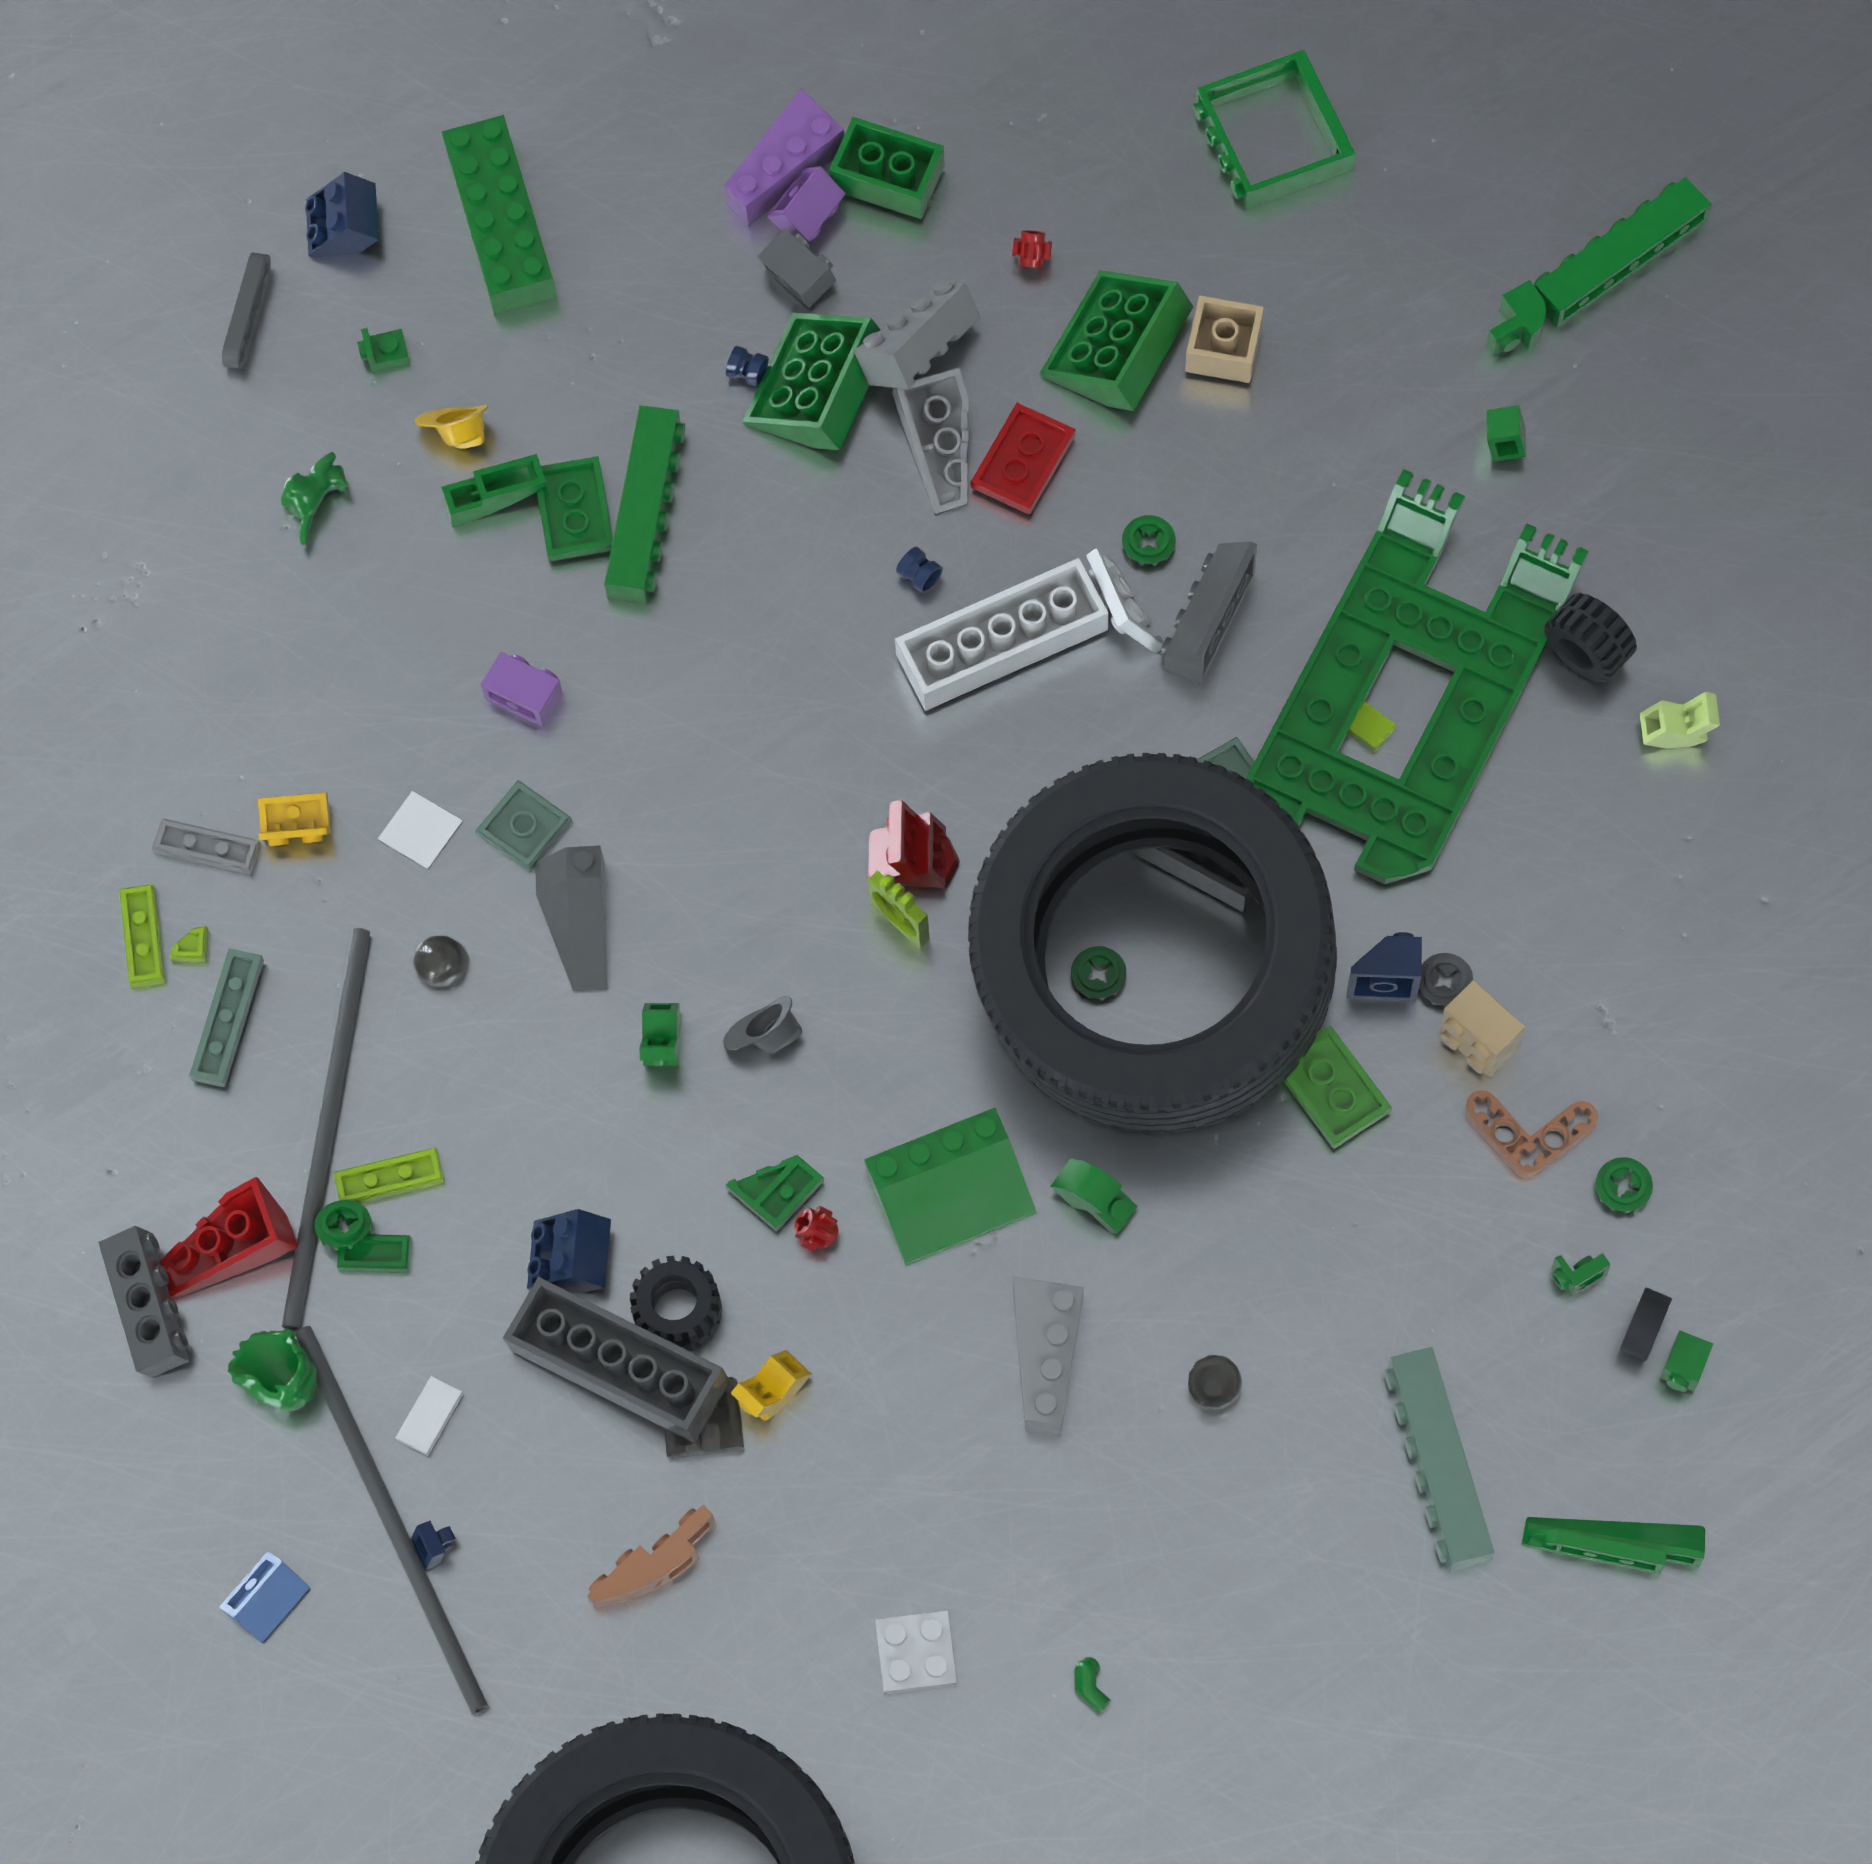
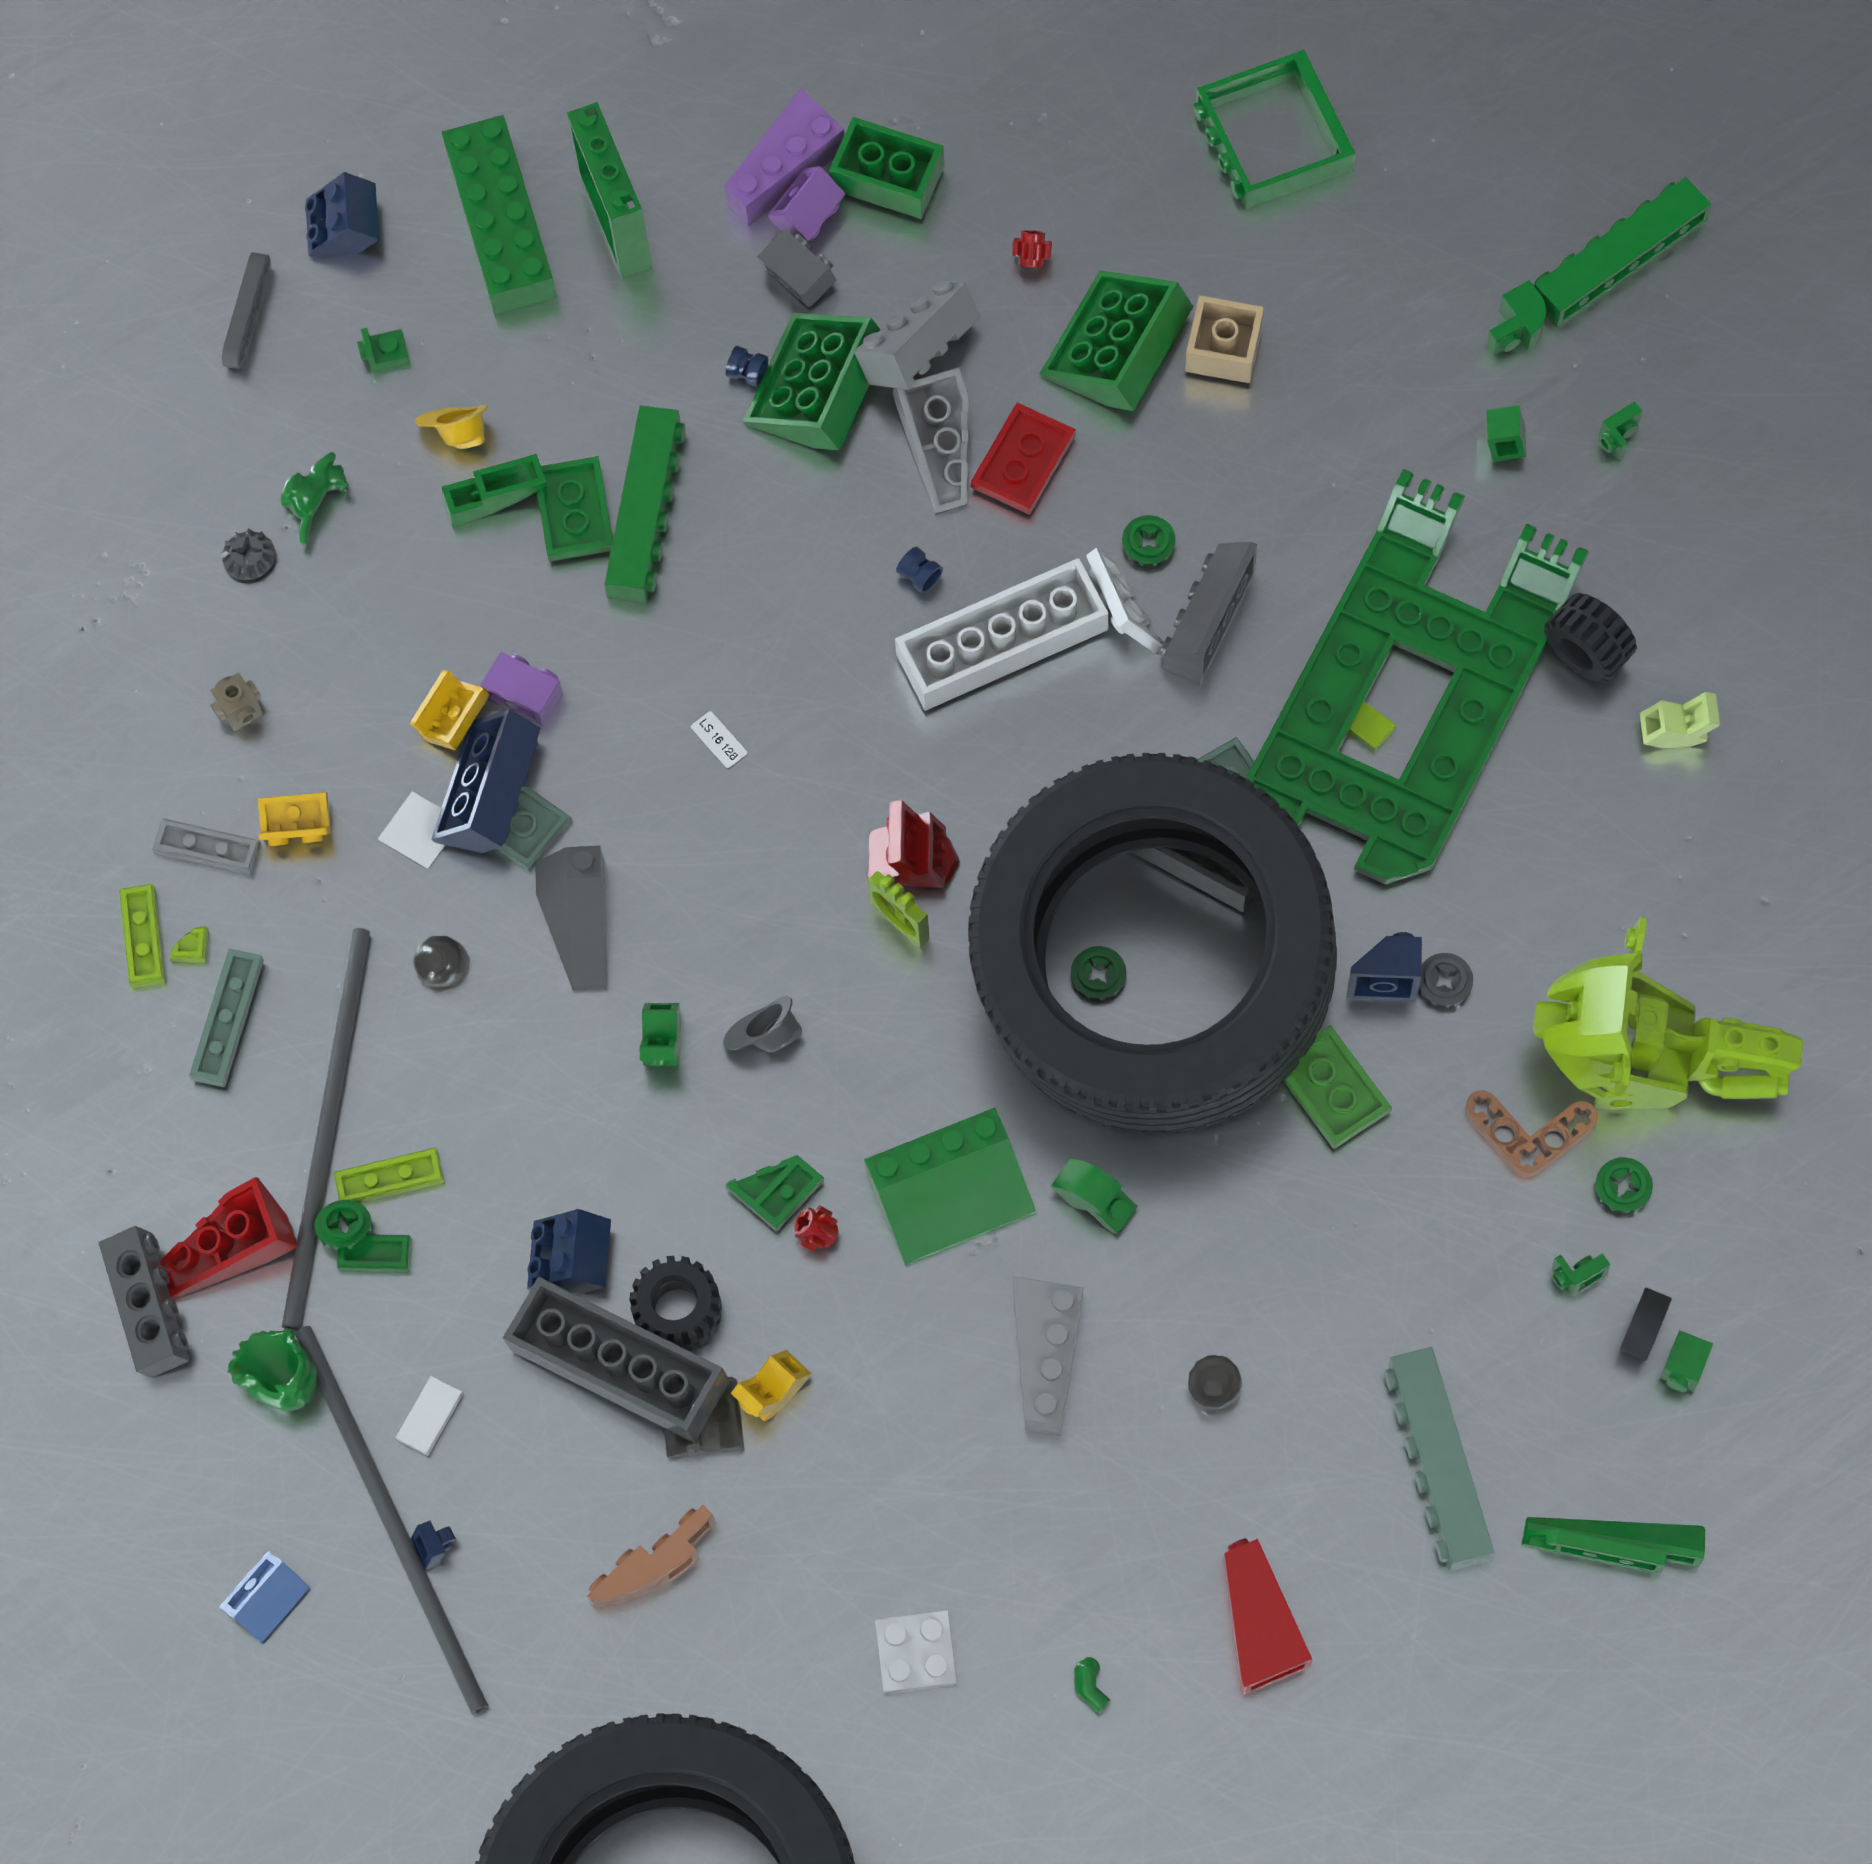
(236, 701): none -> dark tan brick
(259, 562): none -> dark grey gear
(448, 710): none -> yellow bracket
(487, 782): none -> dark blue slope
(609, 190): none -> green window
(719, 739): none -> white sticker
(1262, 1623): none -> red slope
(1481, 1030): tan brick -> none
(1594, 1050): none -> lime piece
(1618, 427): none -> green bracket

